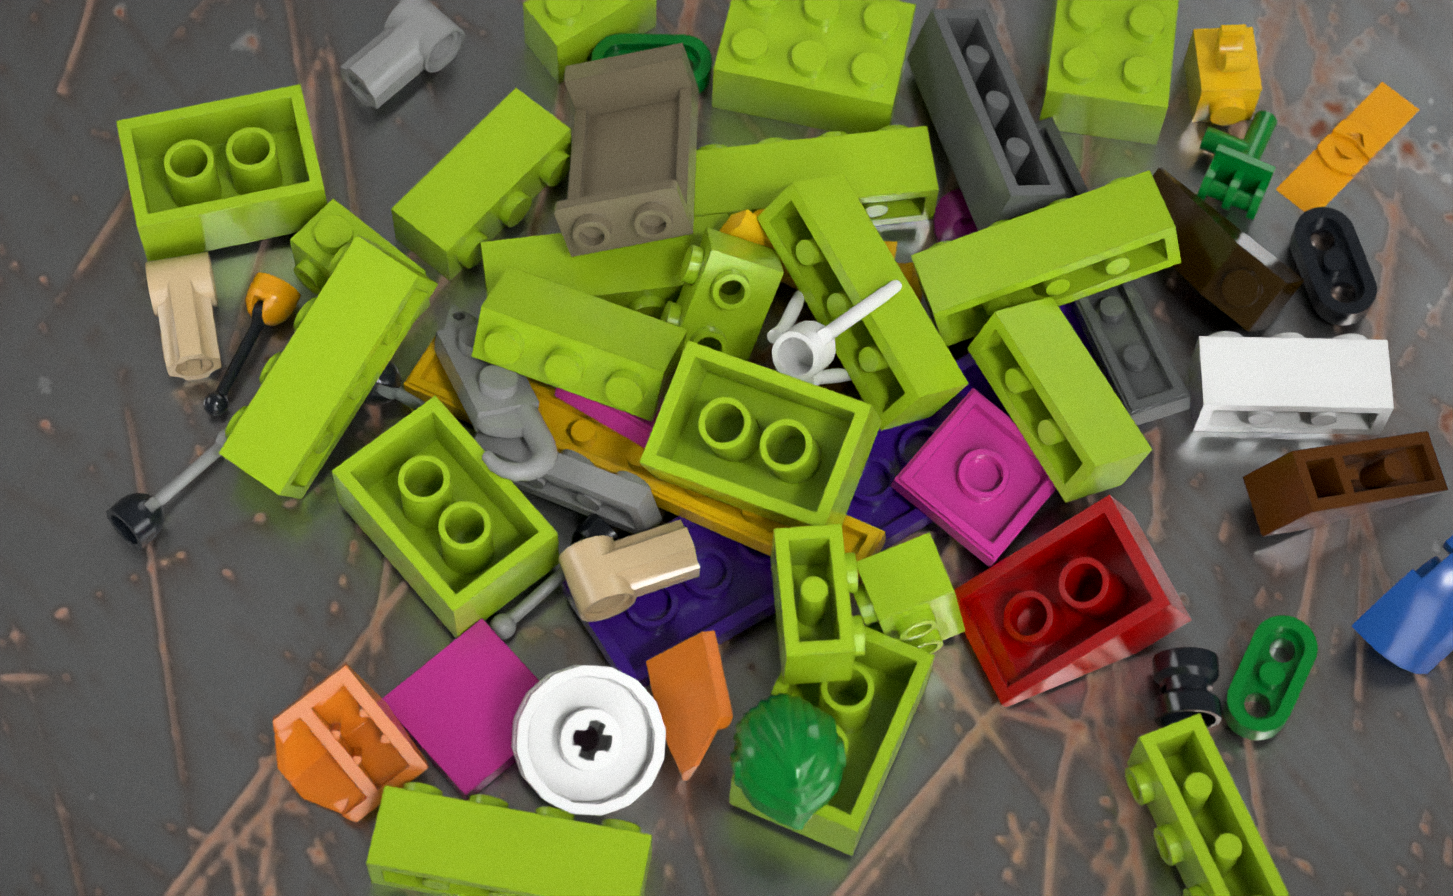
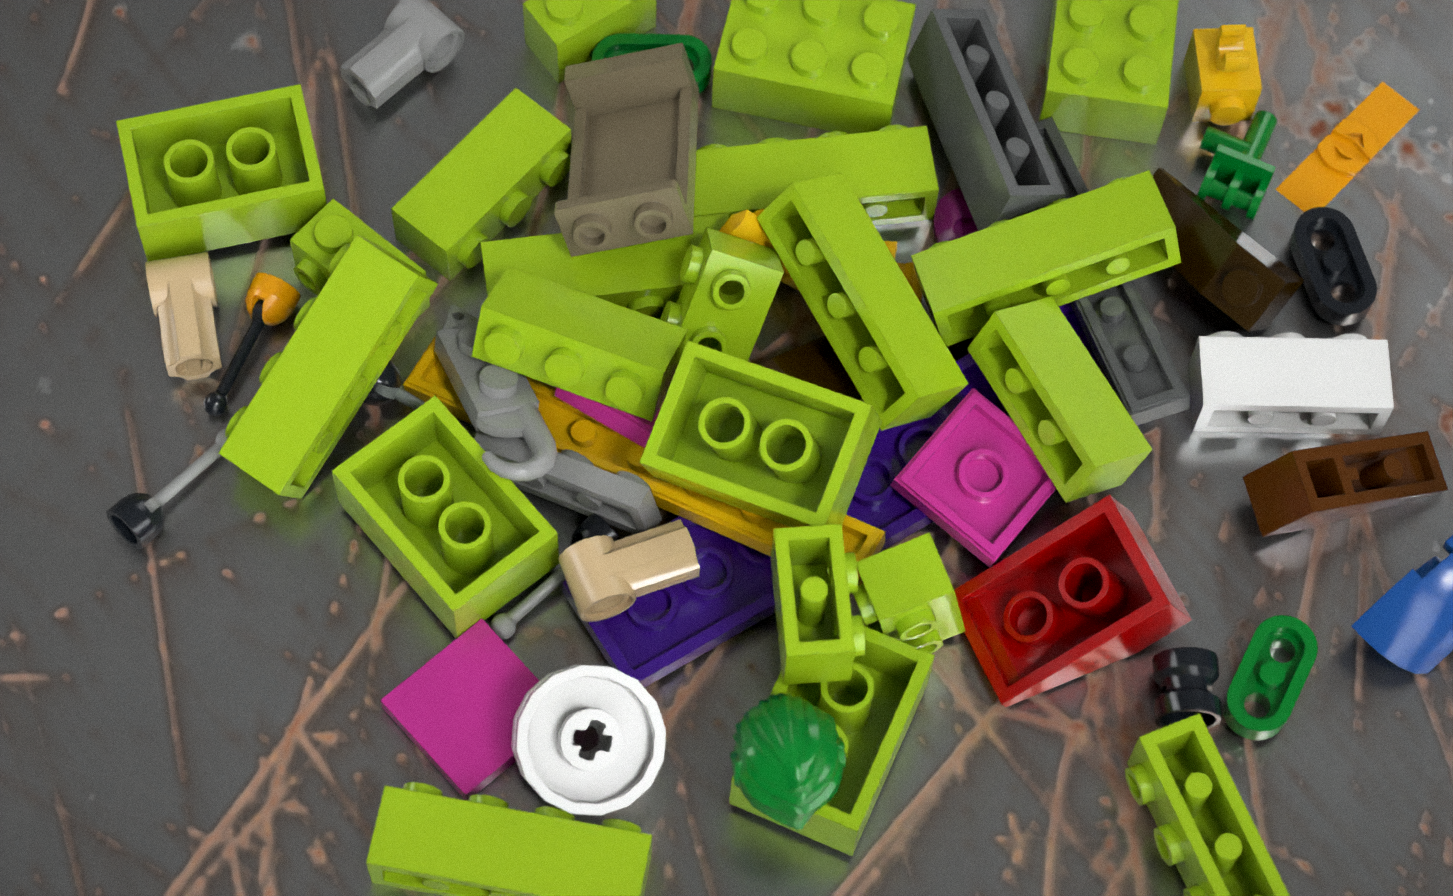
(344, 745): orange slope -> none
(690, 697): orange slope -> none
(810, 346): white plant -> none

